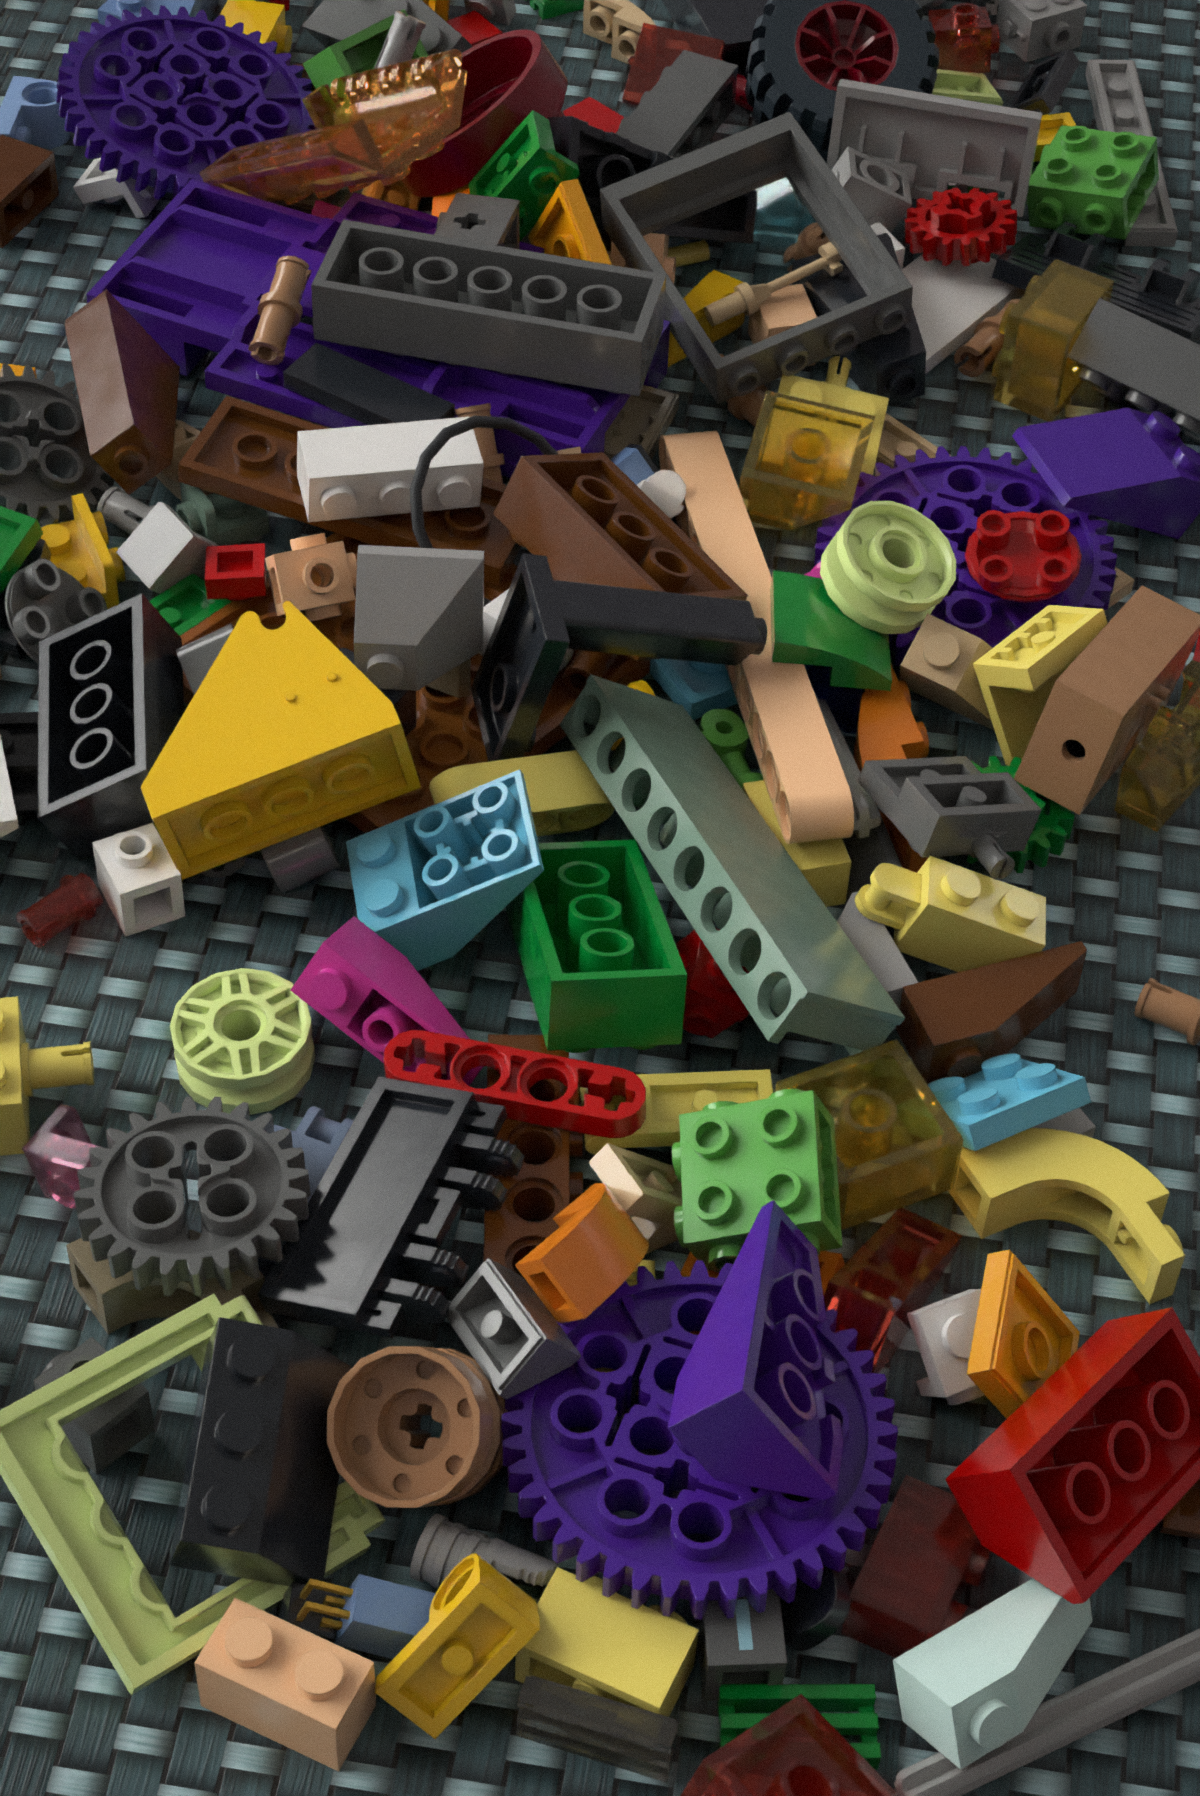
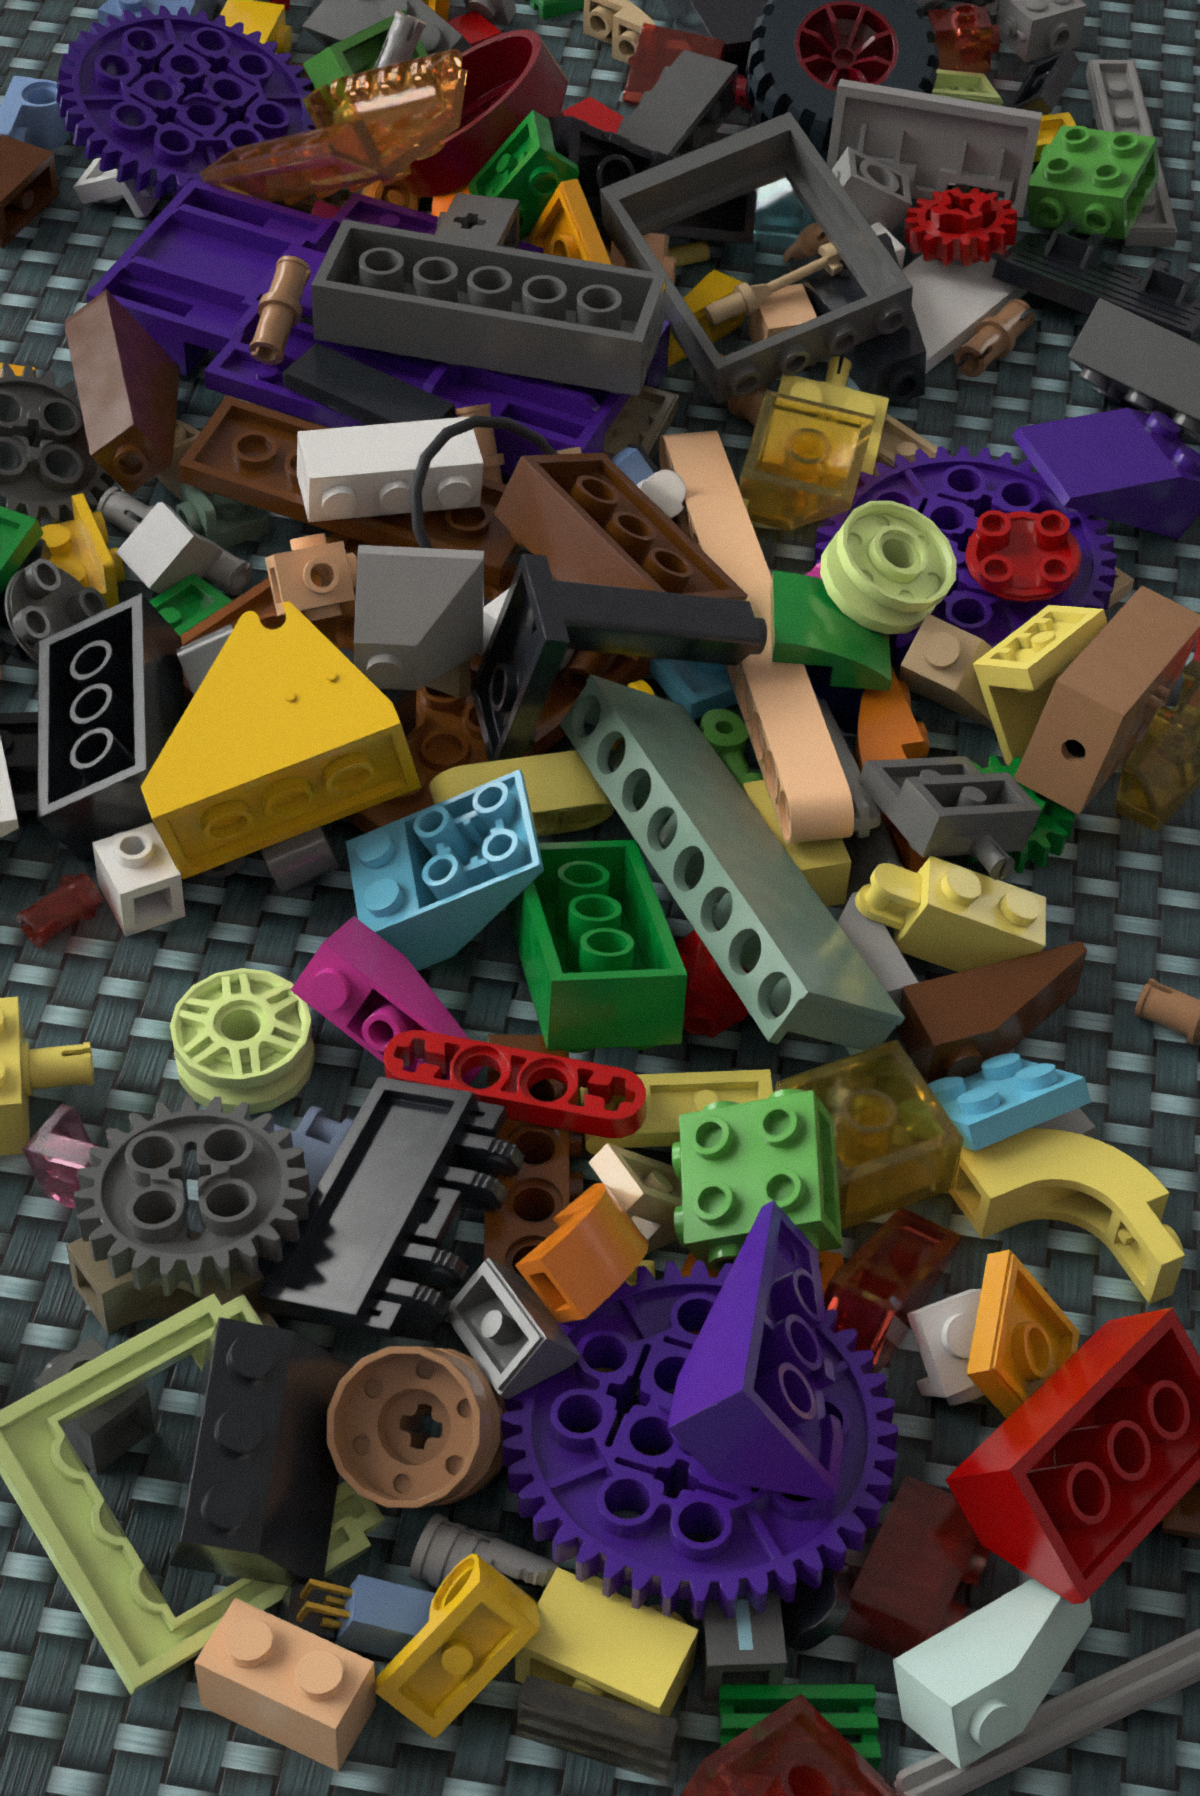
(235, 571): red plate -> none
(1039, 335): clear yellow brick -> none

